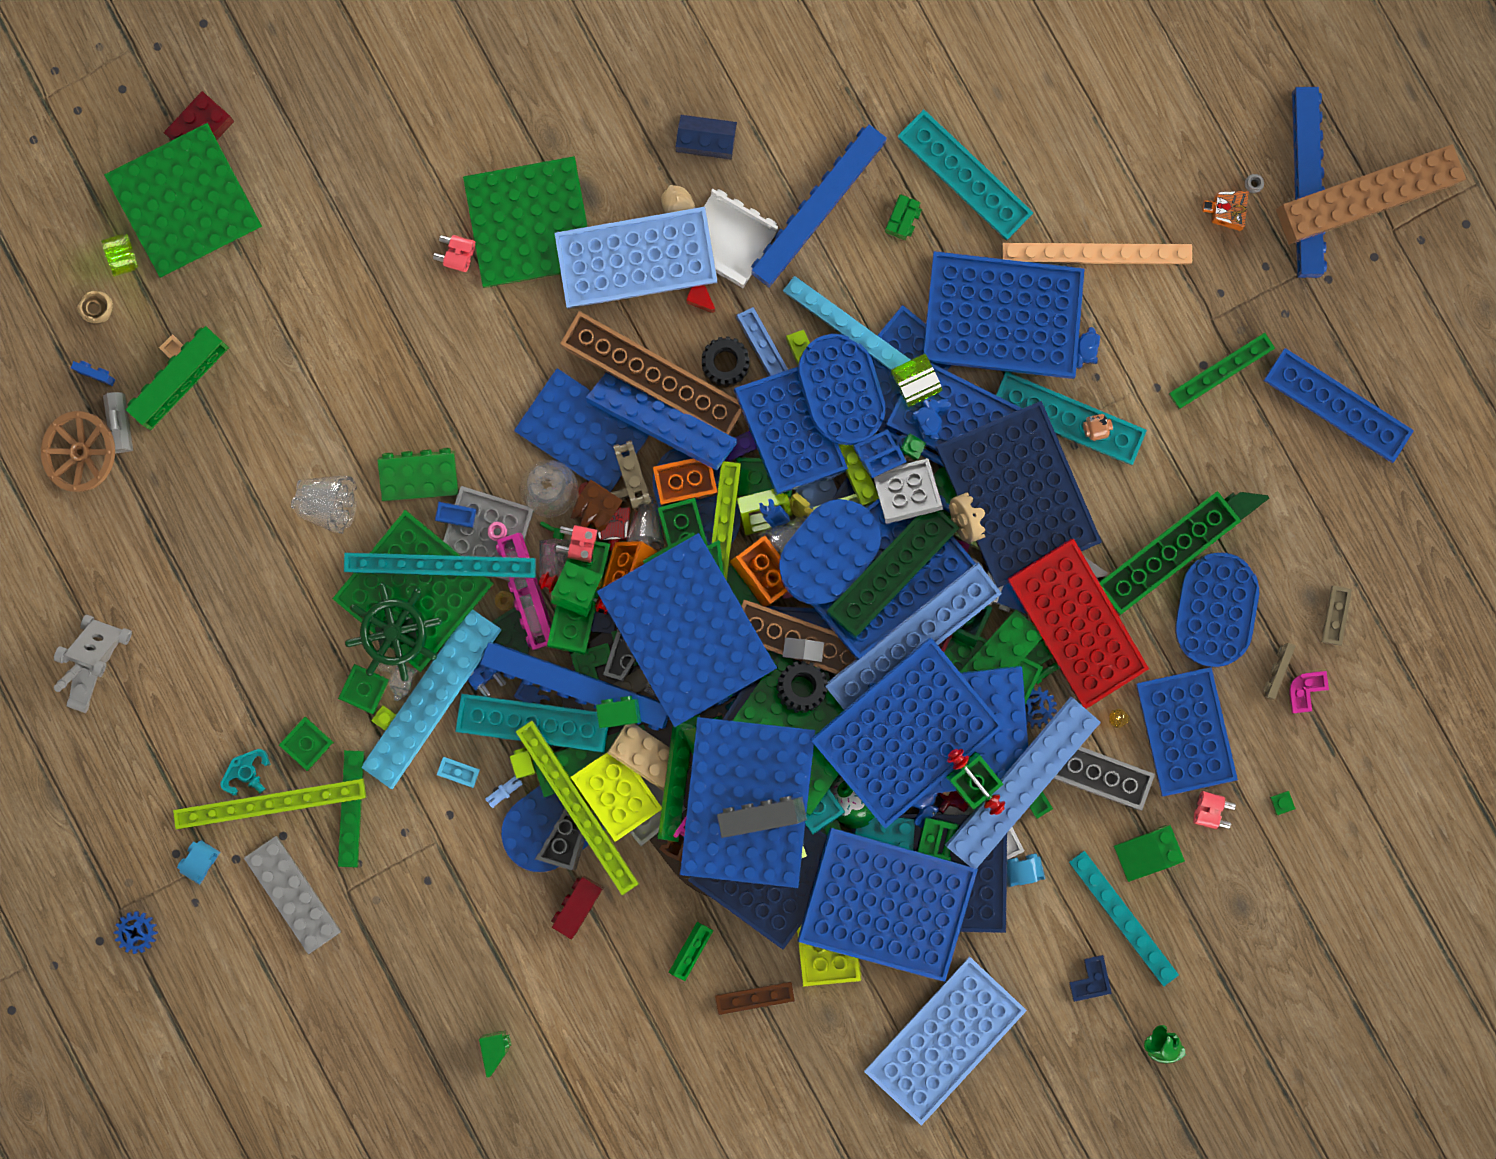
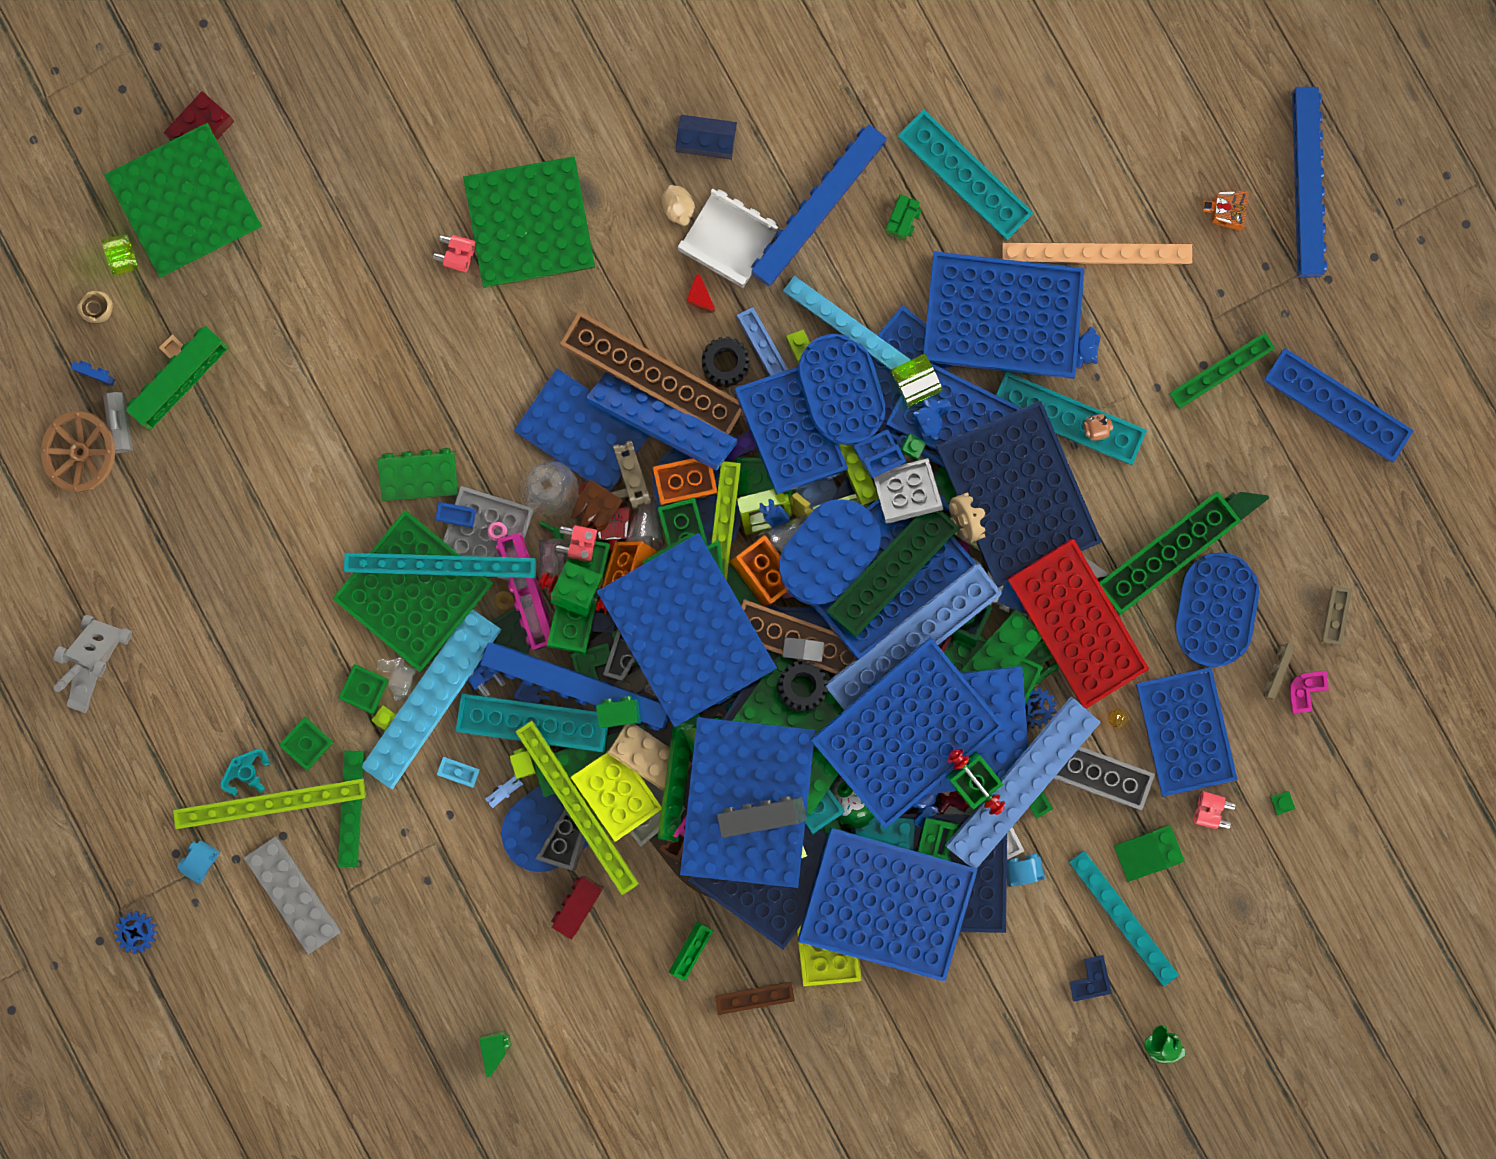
(326, 502): clear cone -> none
(393, 633): dark green piece -> none
(636, 257): light blue plate -> none
(945, 1040): light blue plate -> none
(1258, 179): light grey plate -> none
(1370, 194): medium nougat brick -> none

